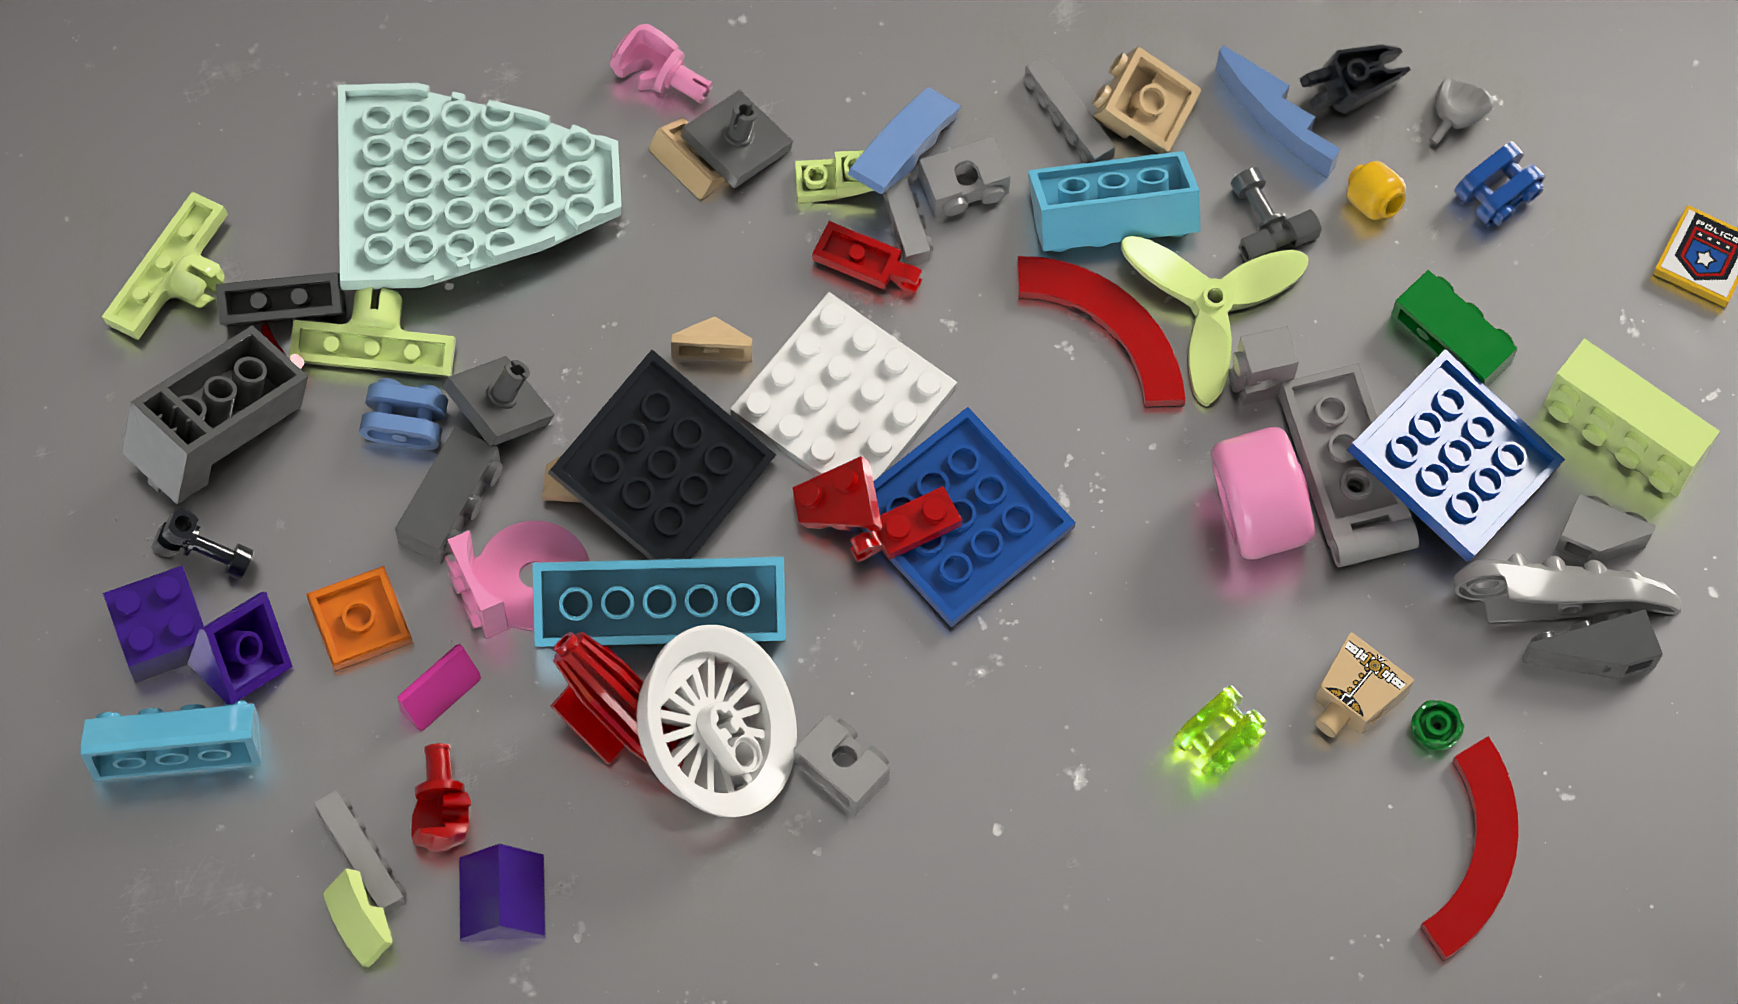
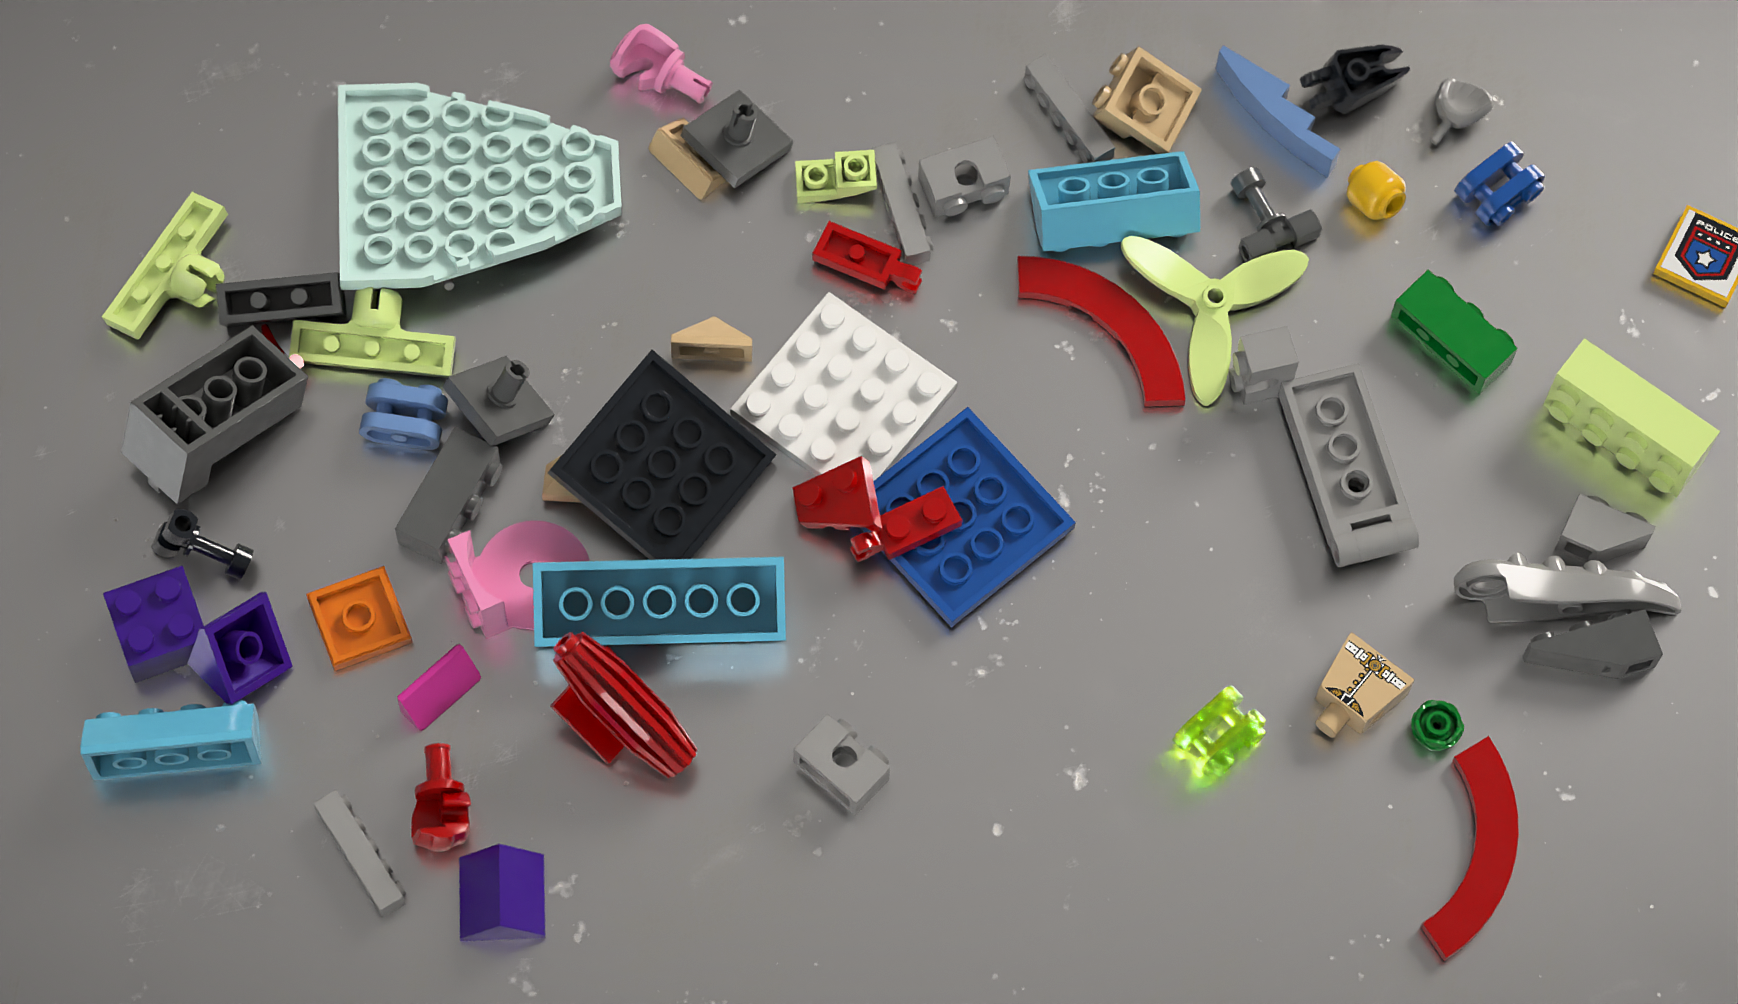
(360, 925): yellowish green slope -> none
(716, 739): white piece -> none
(904, 140): medium blue slope -> none
(1263, 492): bright pink wheel -> none
(1455, 455): plate -> none

